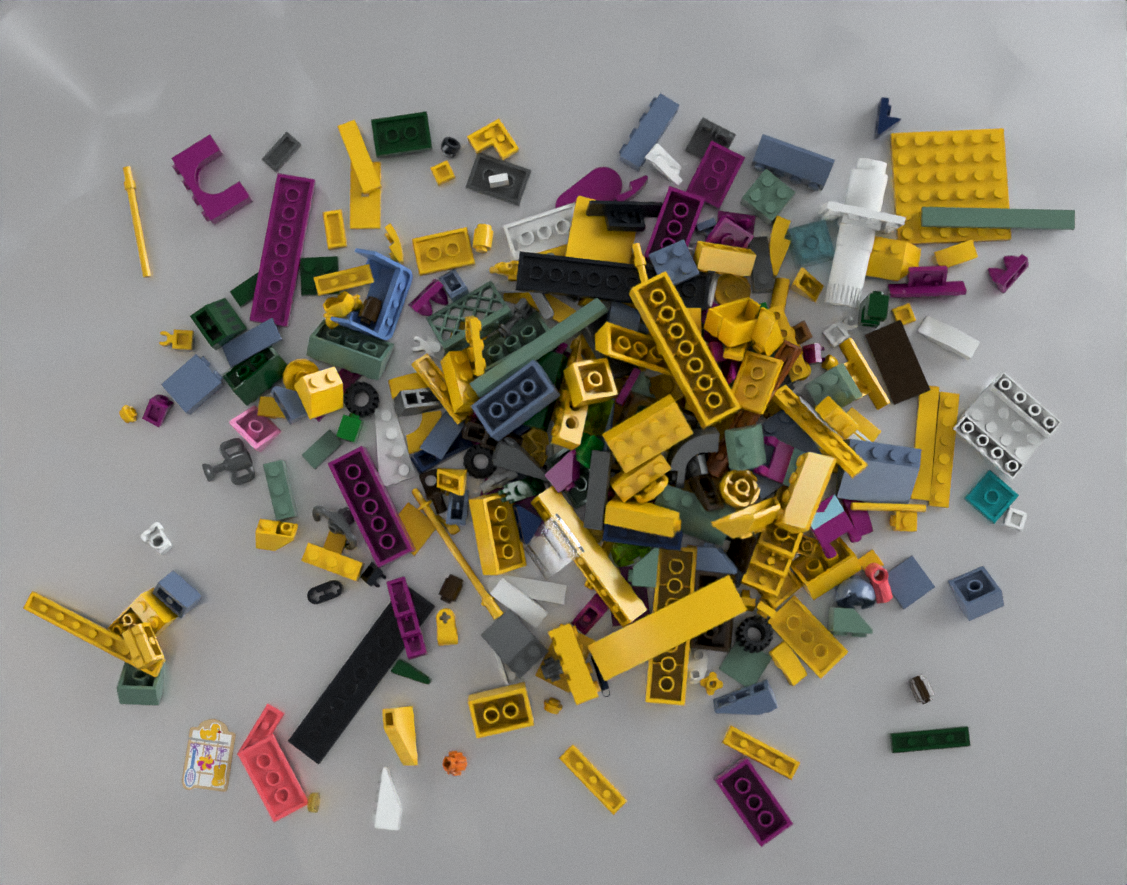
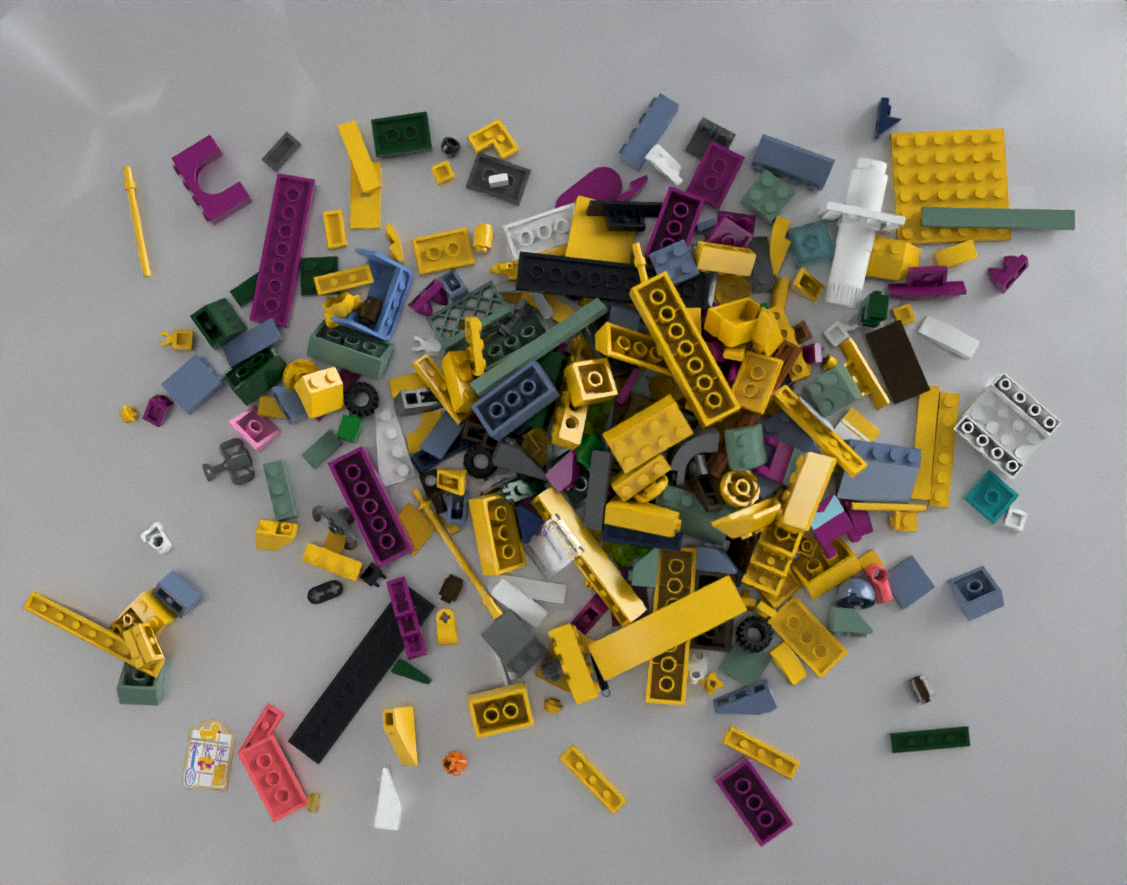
(836, 417): yellow brick -> none

